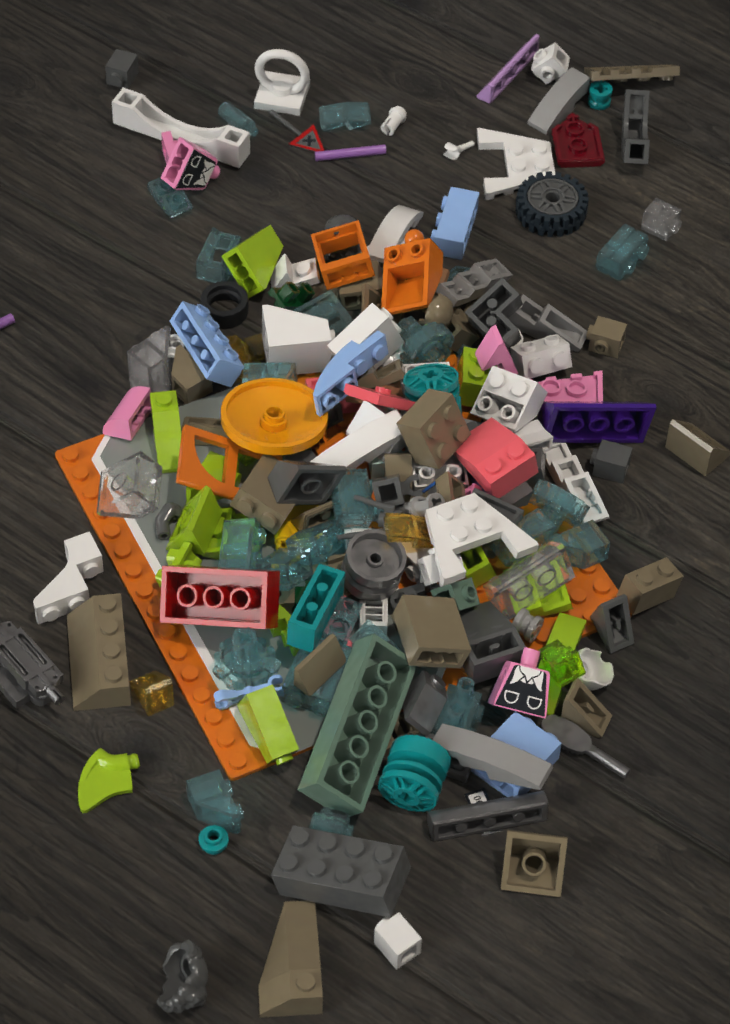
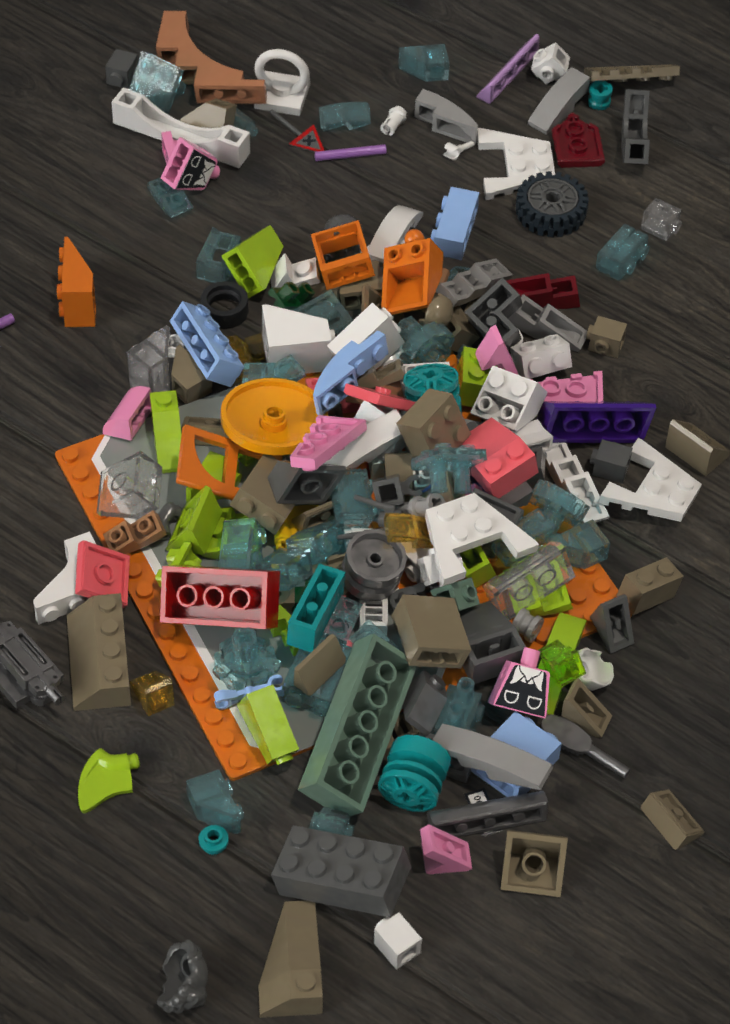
(76, 289): none -> orange slope
(101, 571): none -> coral plate
(134, 536): none -> medium nougat slope
(157, 80): none -> clear light blue plate
(209, 77): none -> nougat arch
(212, 114): none -> slope
(289, 369): none -> clear light blue tile
(325, 440): none -> bright pink wing
(425, 62): none -> clear light blue slope
(444, 851): none -> bright pink slope
(445, 117): none -> light grey slope
(455, 460): none -> clear light blue plate
(558, 292): none -> dark red slope
(664, 491): none -> white wing
(671, 818): none -> dark tan slope

